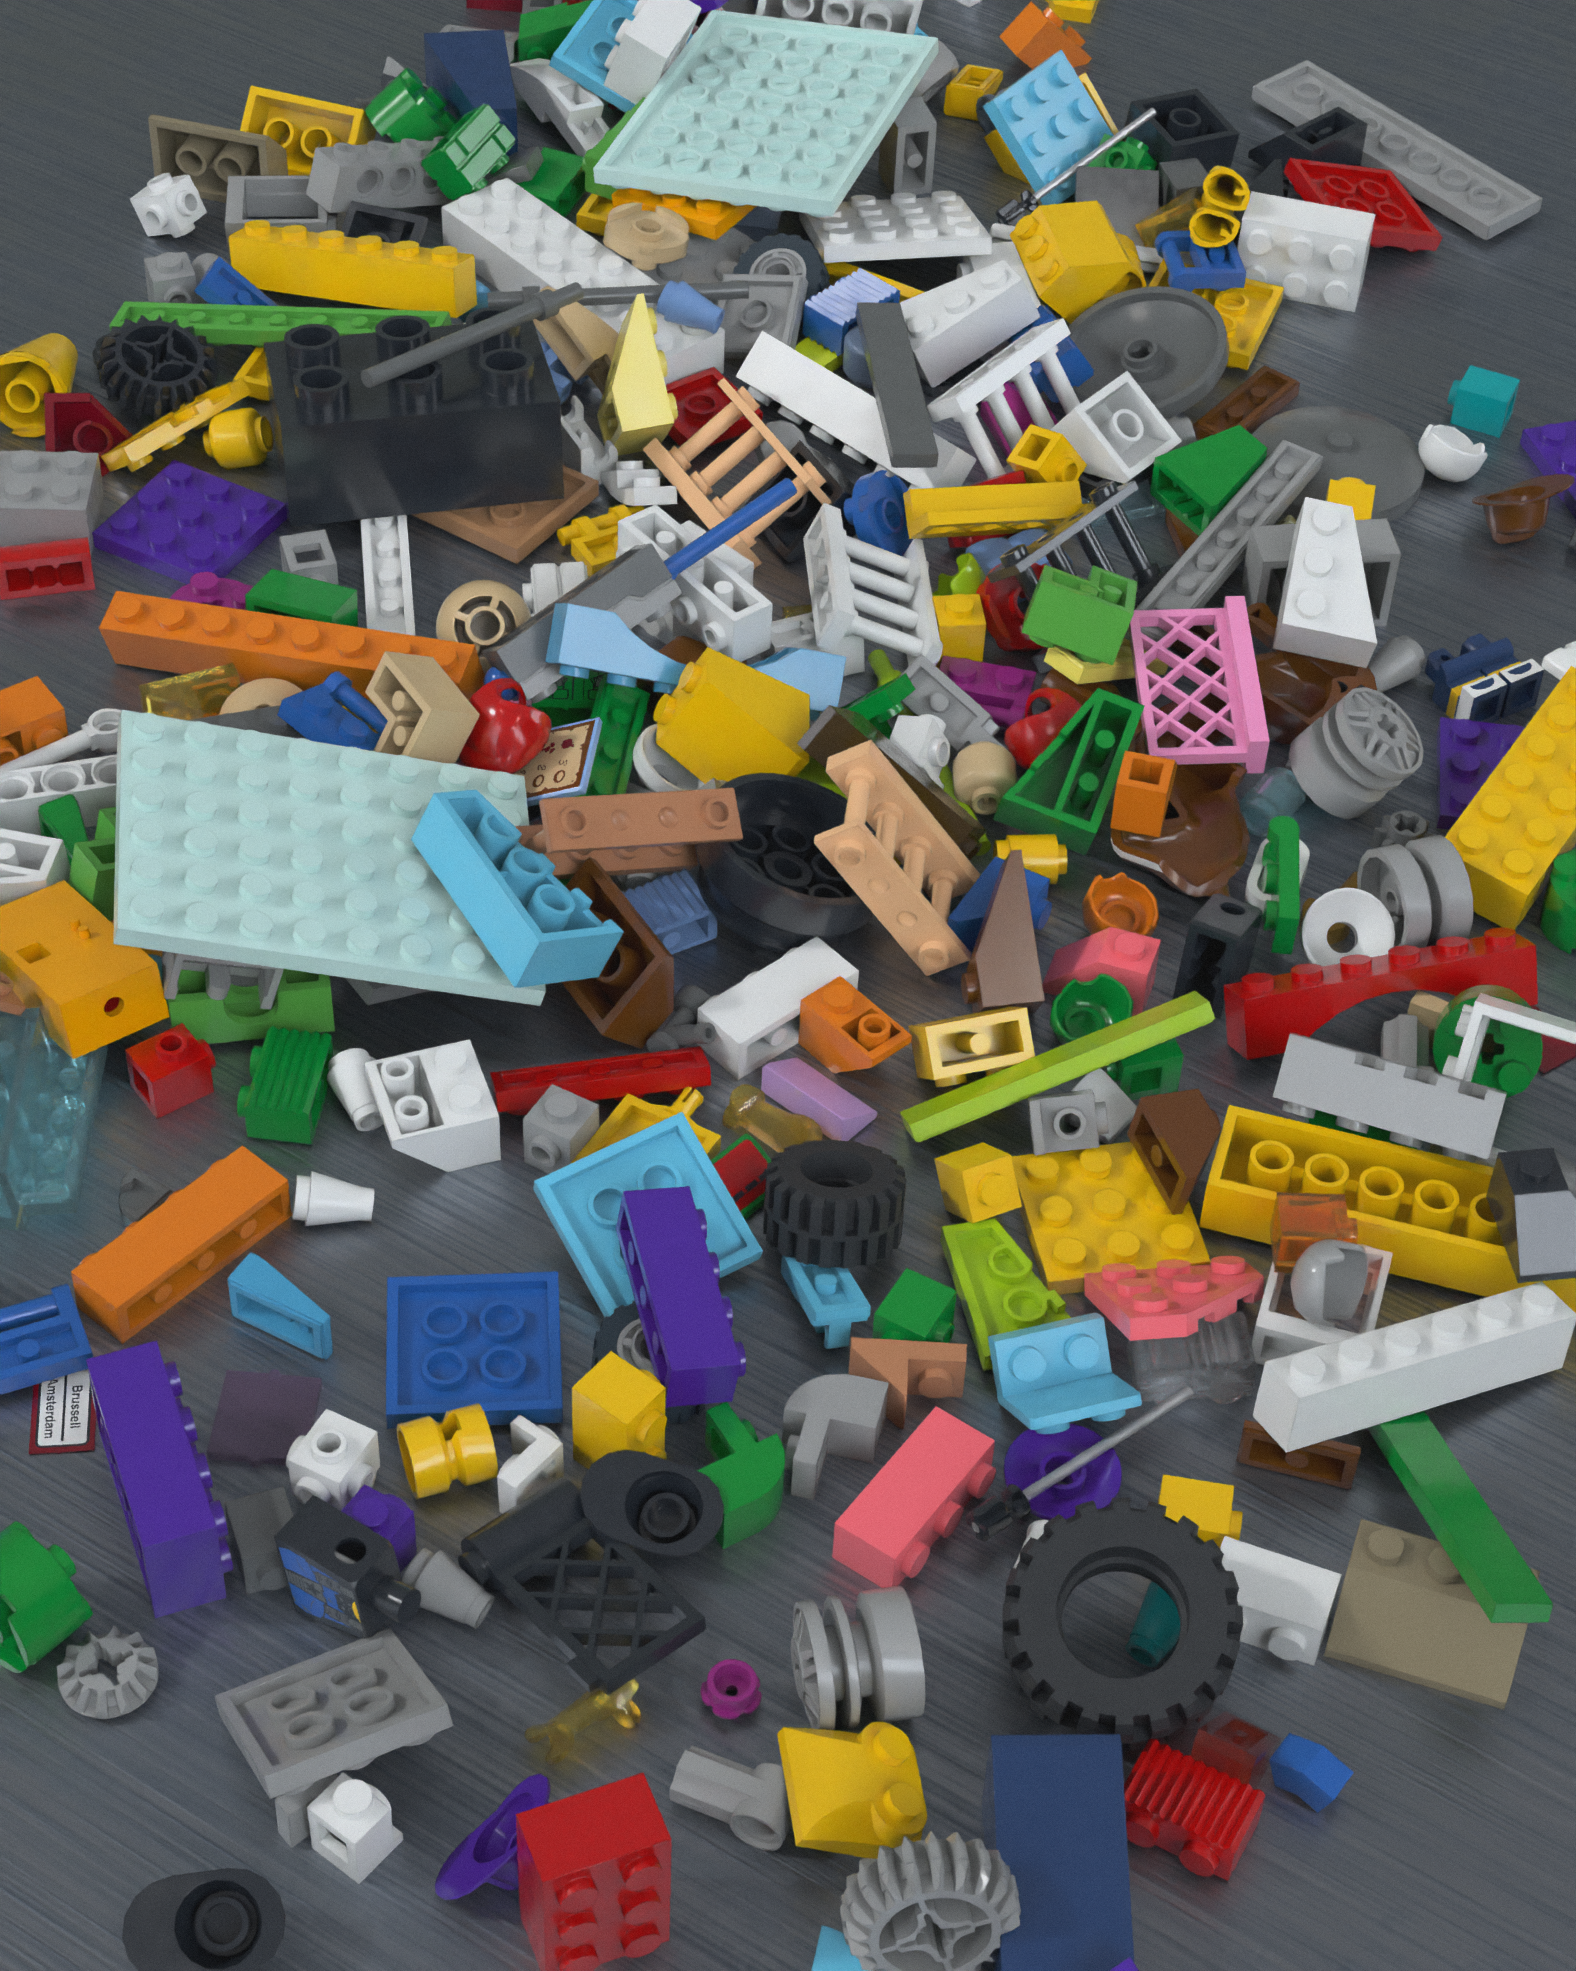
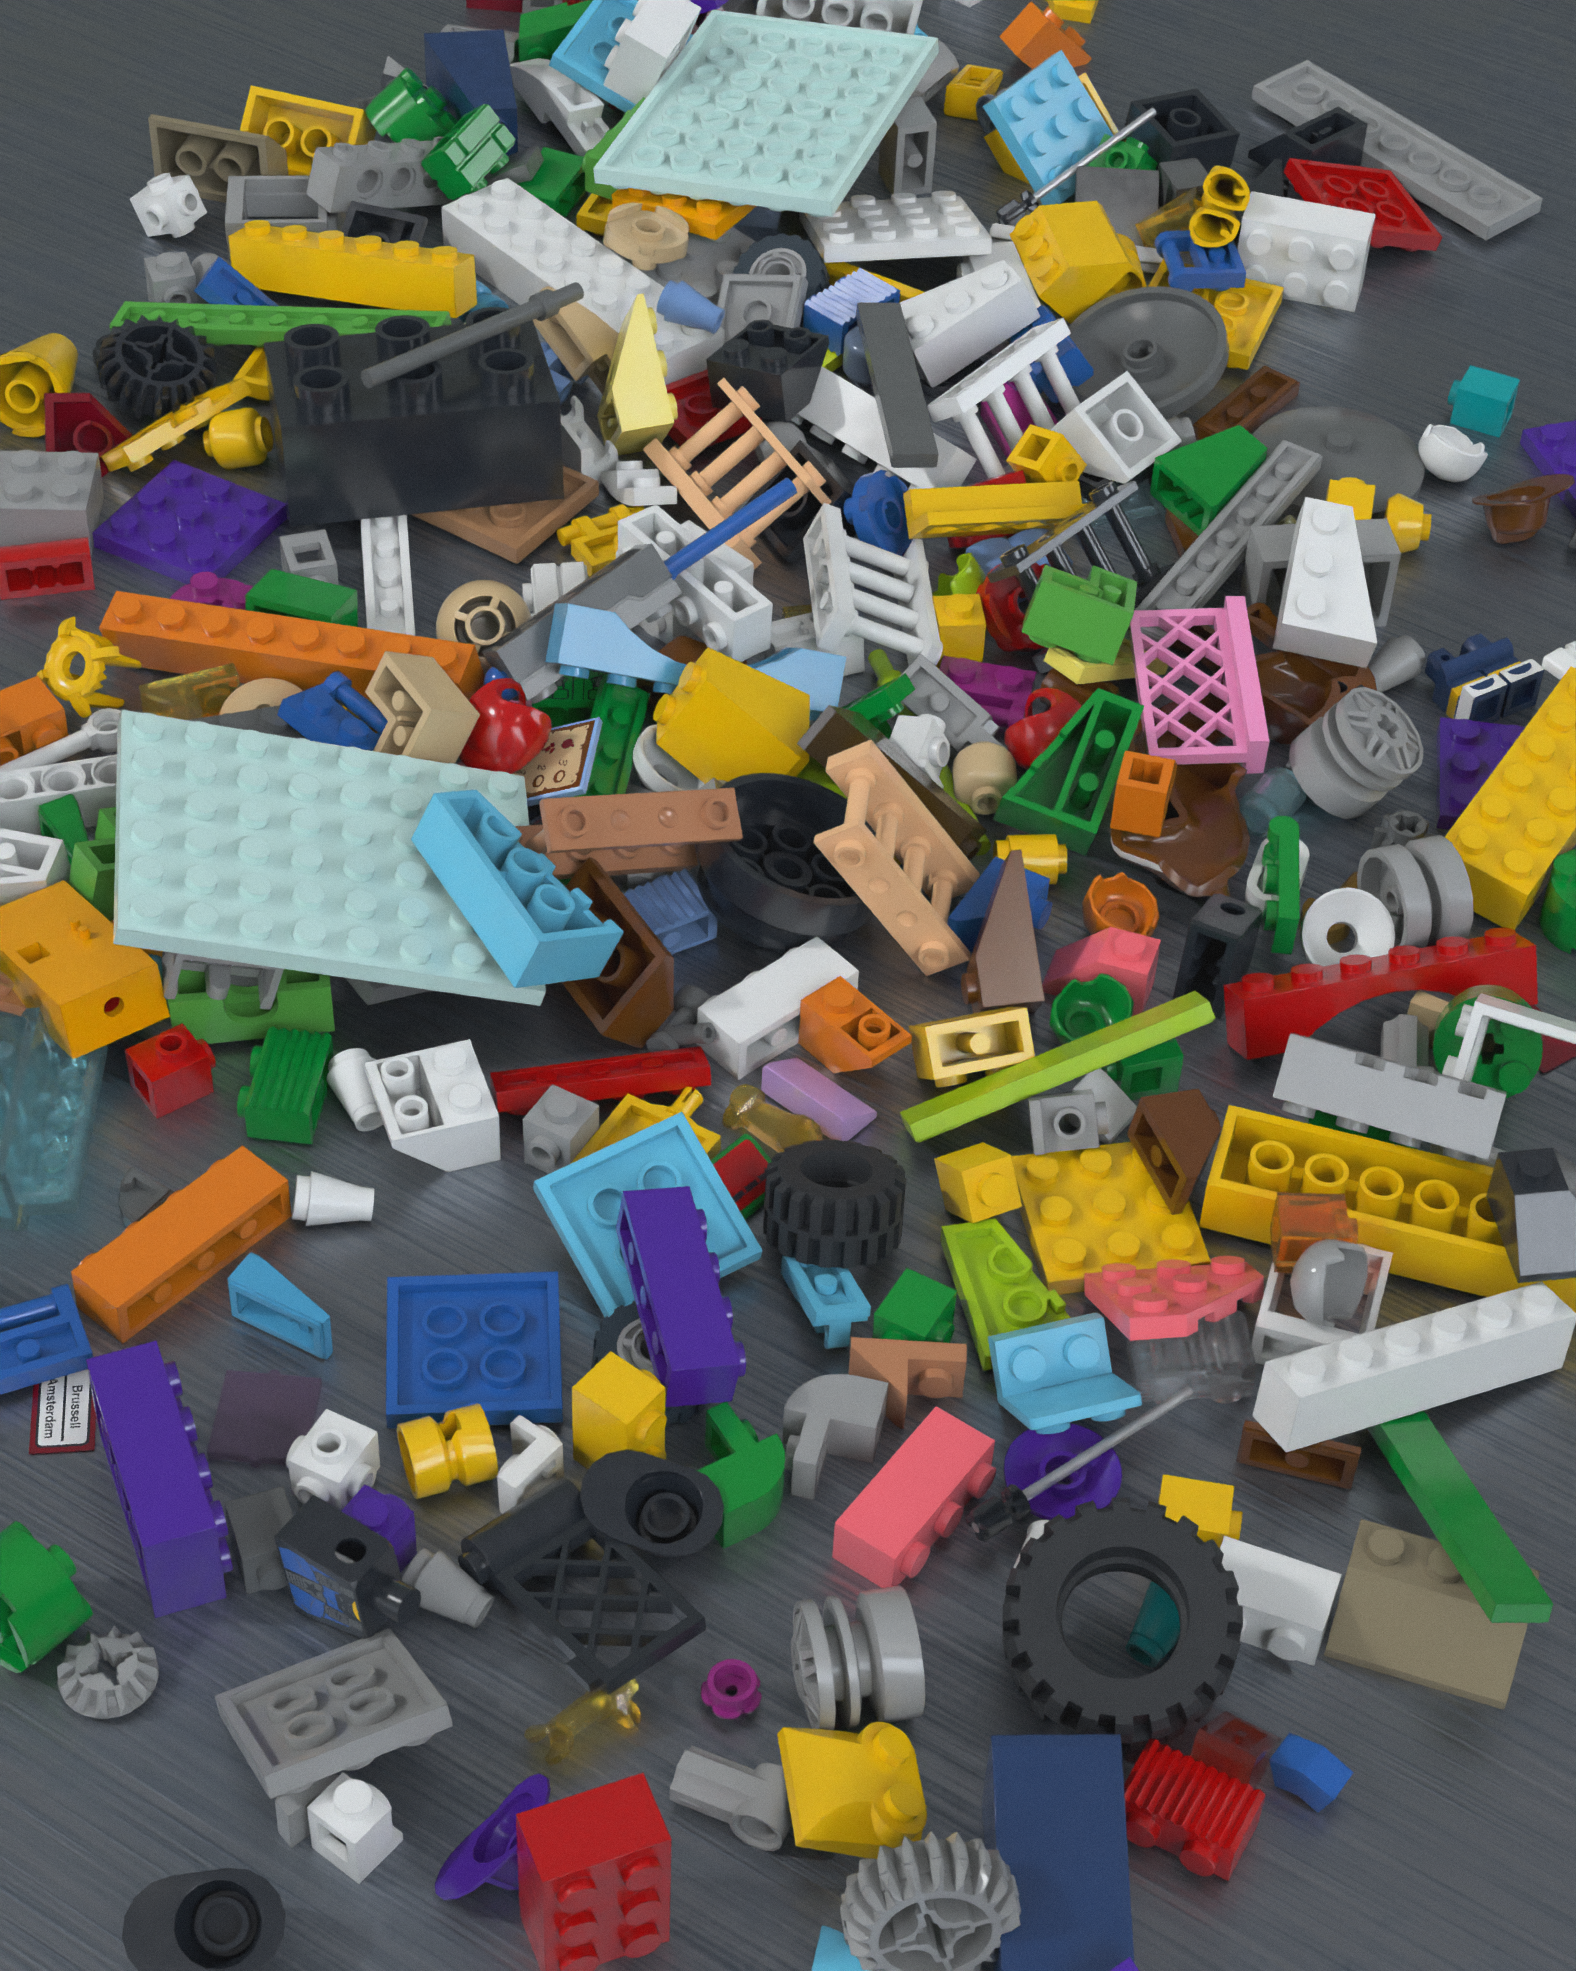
(97, 653): none -> yellow piece
(623, 294): dark grey bar -> none
(772, 364): none -> black slope
(1407, 522): none -> yellow cone

